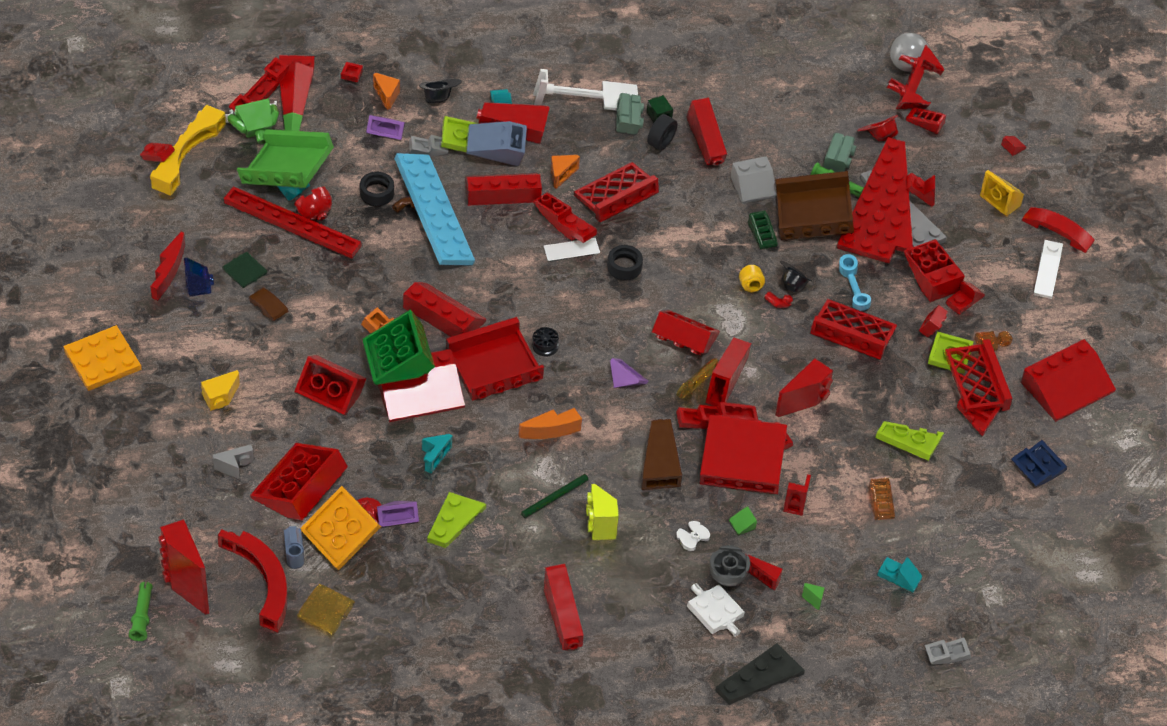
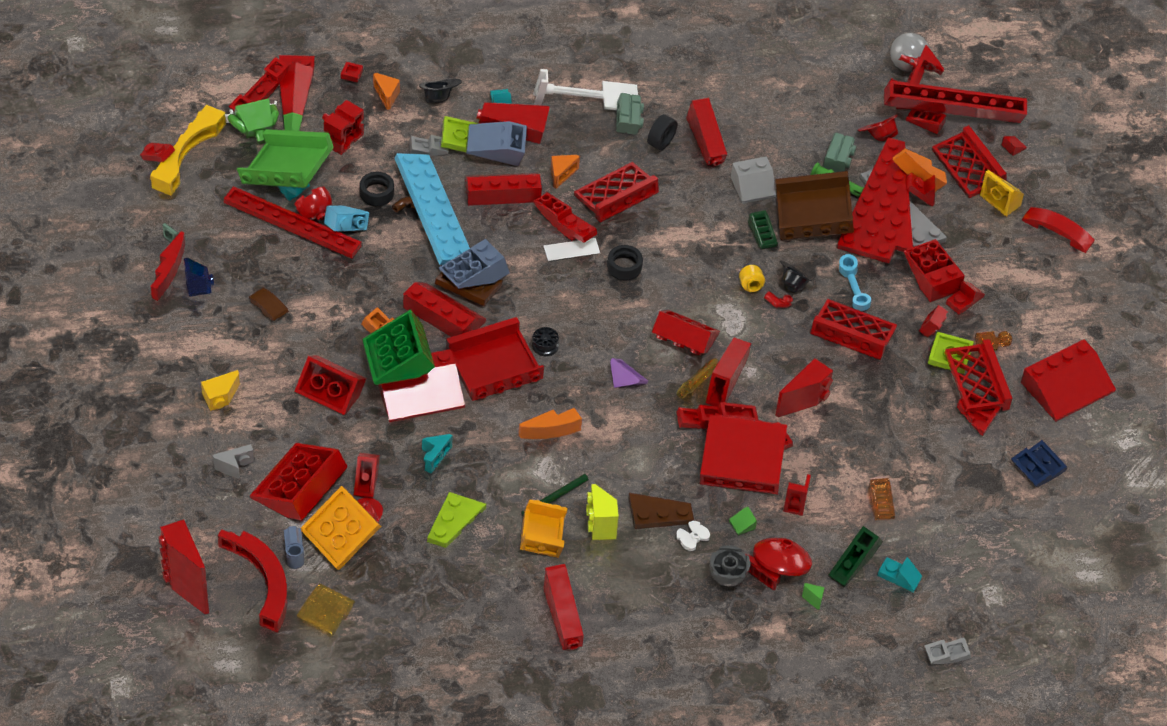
(102, 358): light orange plate -> none
(140, 618): bright green pin -> none
(169, 233): none -> sand green slope
(244, 270): clear green piece -> none
(344, 125): none -> red brick
(346, 218): none -> medium azure slope
(366, 474): none -> red slope
(385, 127): medium lavender slope -> none
(397, 513): medium lavender slope -> none
(480, 294): none -> reddish brown wing
(486, 269): none -> sand blue slope
(543, 528): none -> light orange panel
(658, 106): dark green brick -> none
(658, 512): none -> reddish brown wing
(662, 460): reddish brown slope -> none
(715, 609): white plate -> none
(760, 674): pearl dark grey wing -> none
(782, 556): none -> red dish
(856, 556): none -> dark green slope
(913, 441): lime wing -> none
(920, 166): none -> orange slope
(955, 101): none -> red brick
(972, 145): none -> red fence
(1048, 269): white slope -> none

